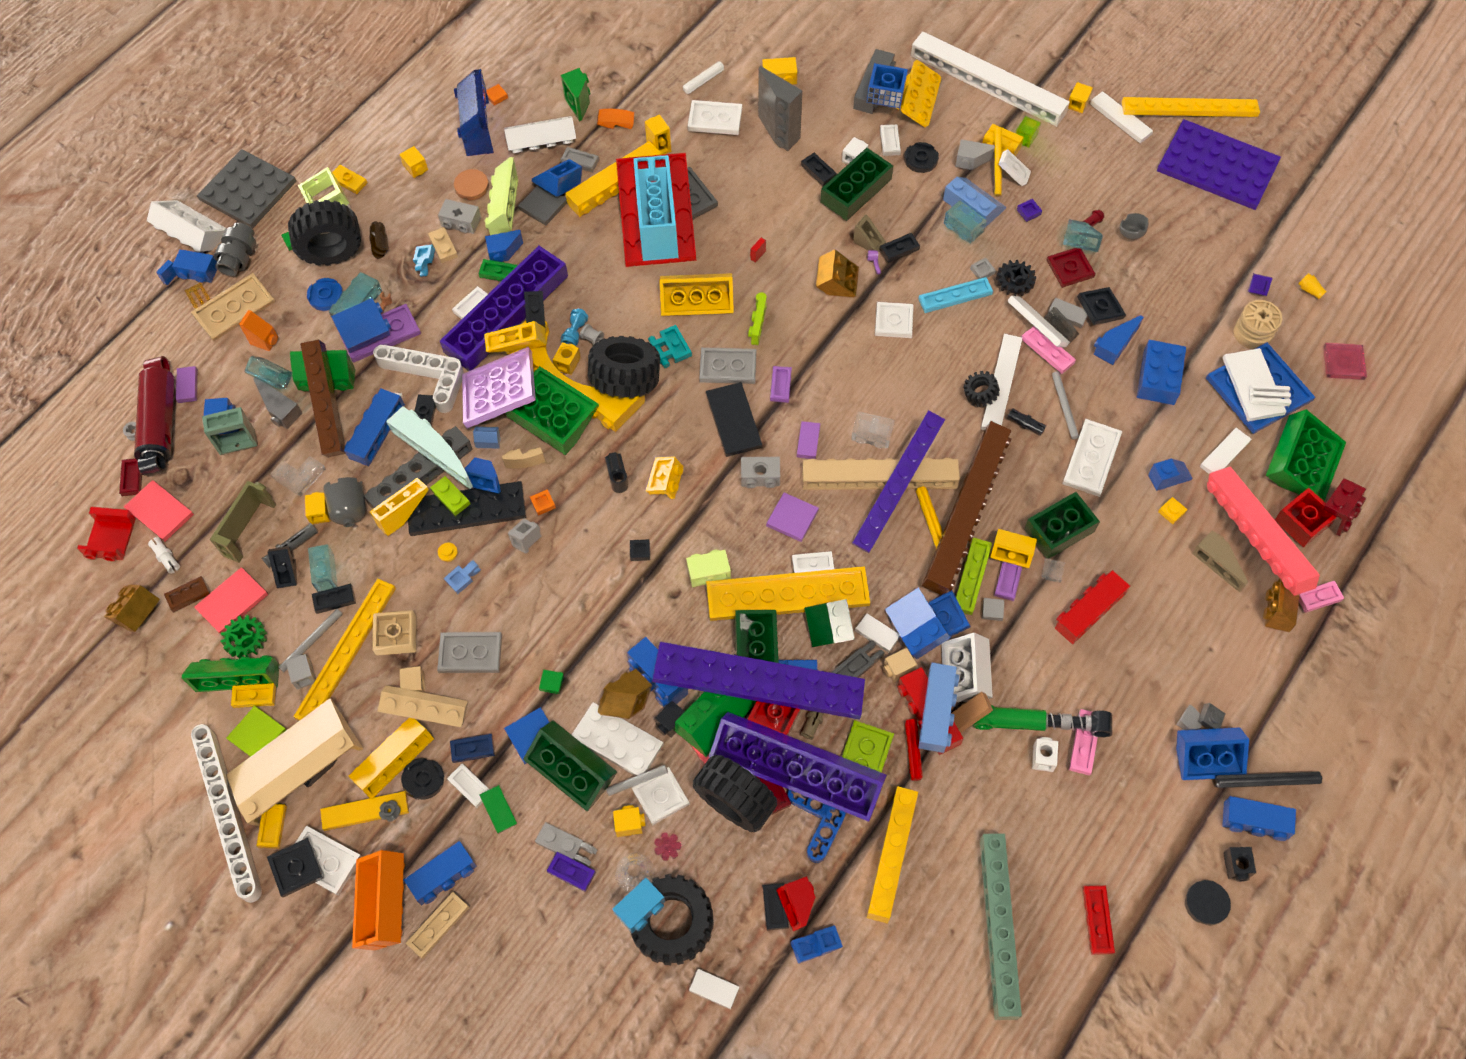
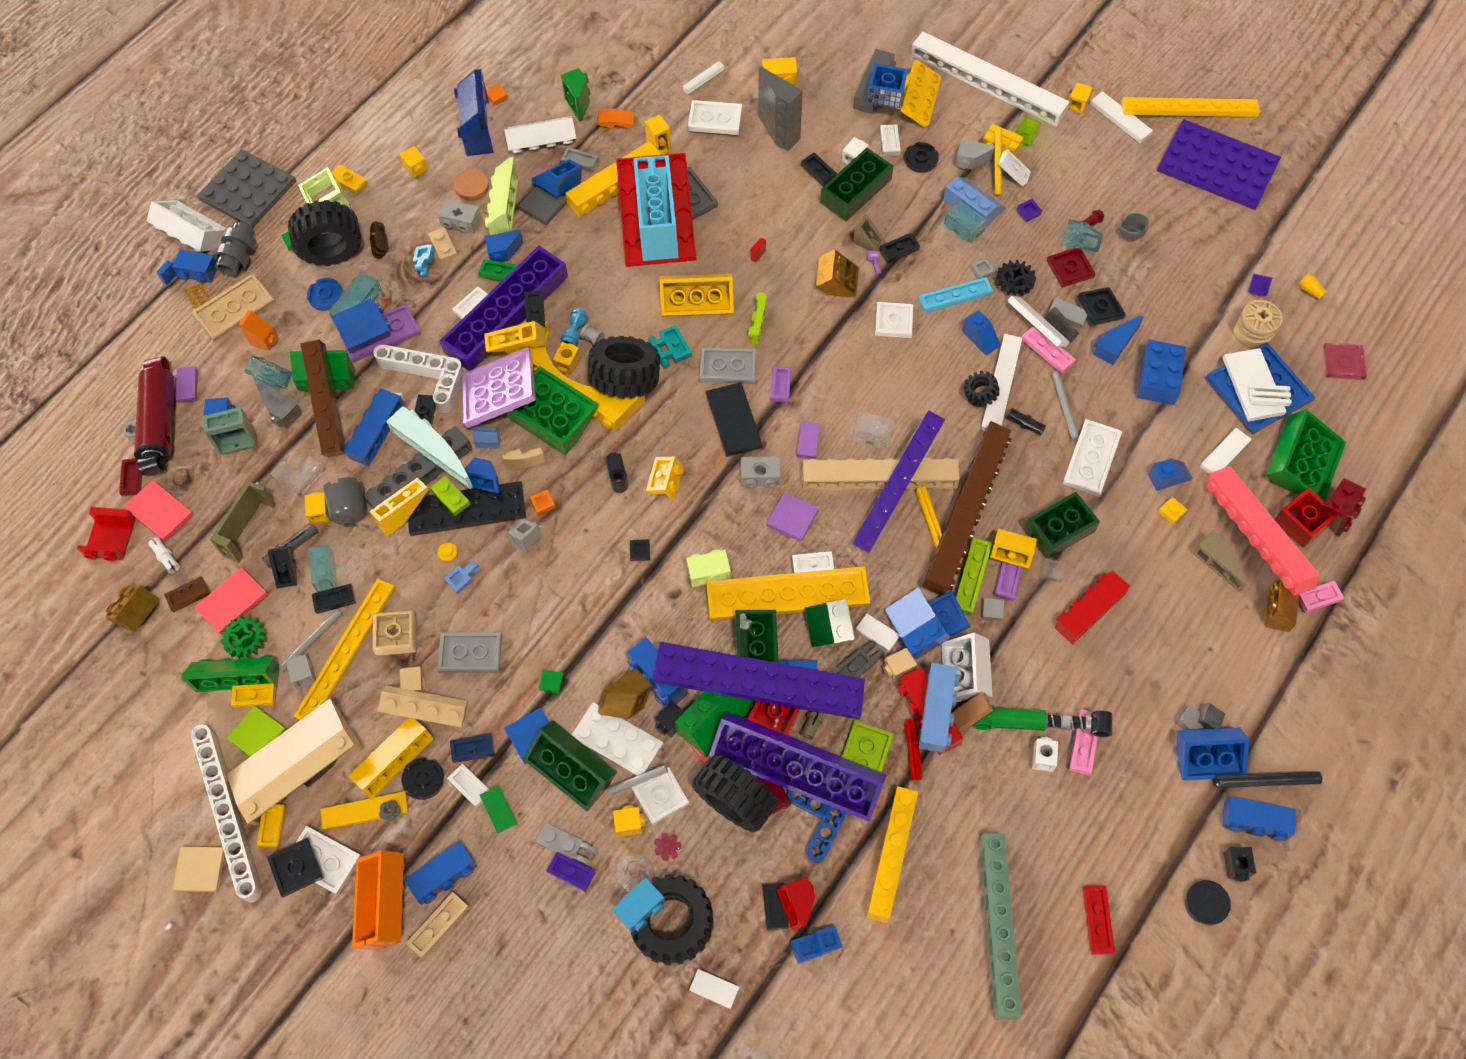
(199, 869): none -> tan tile
(981, 332): none -> blue slope

